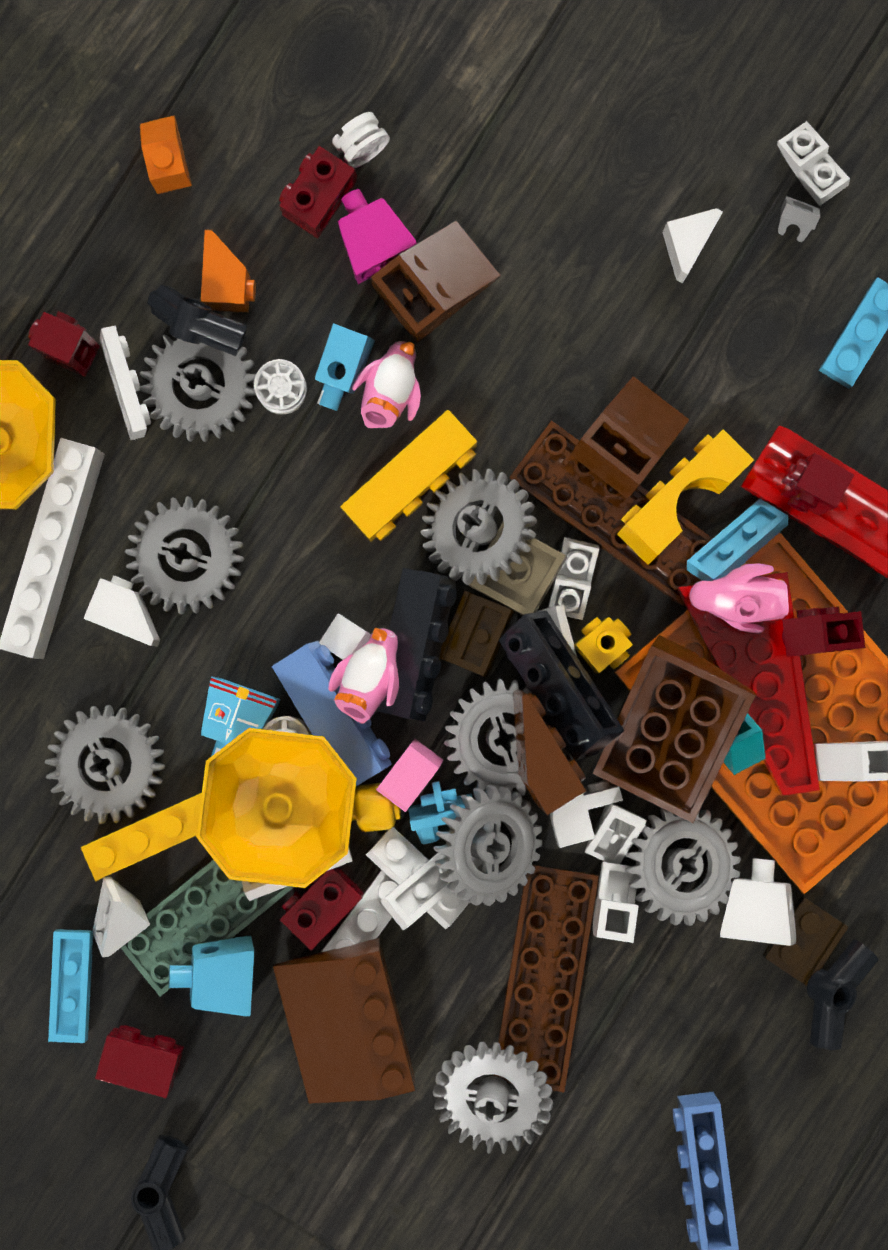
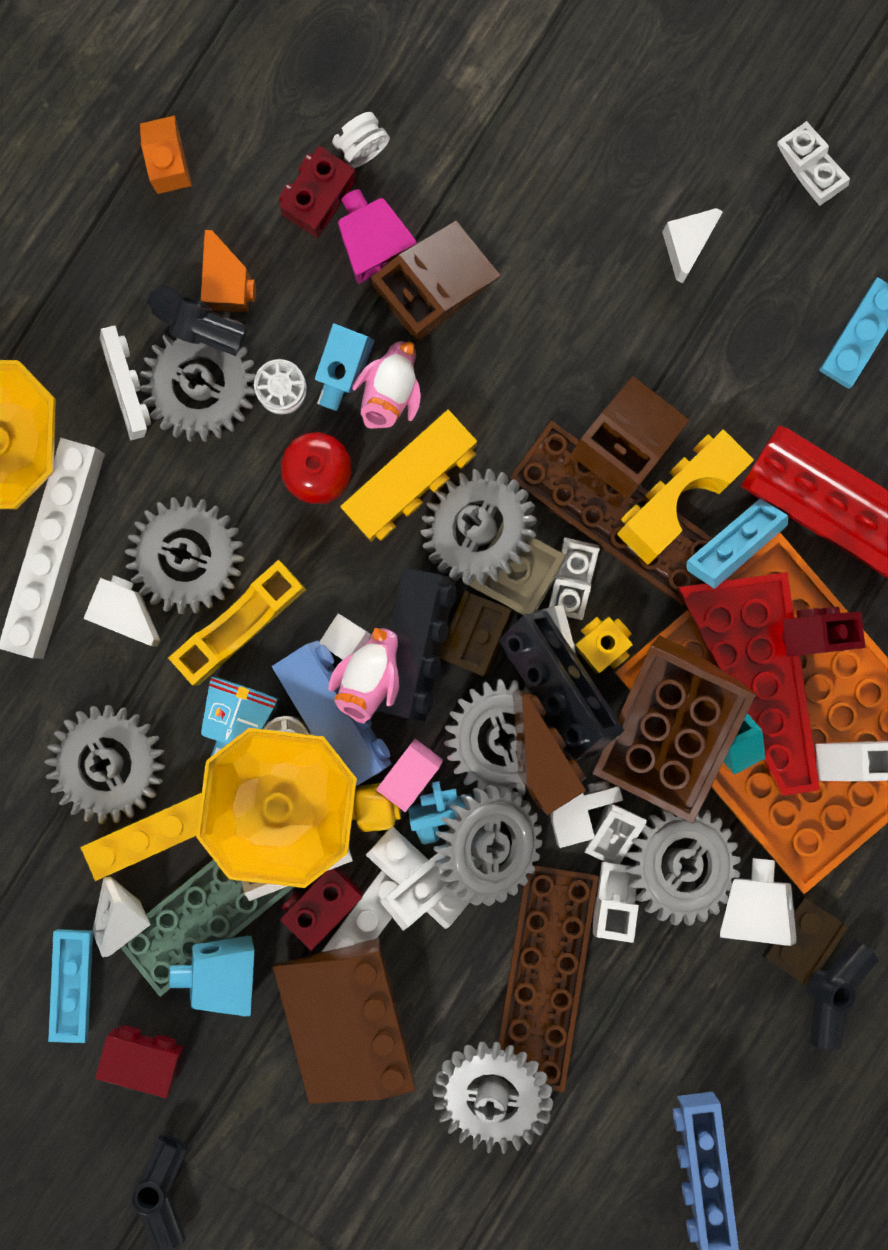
(63, 342): dark red brick -> none
(238, 625): none -> yellow arch
(316, 468): none -> red cylinder
(743, 597): bright pink animal -> none
(800, 214): light grey tile -> none
(815, 484): dark red brick -> none

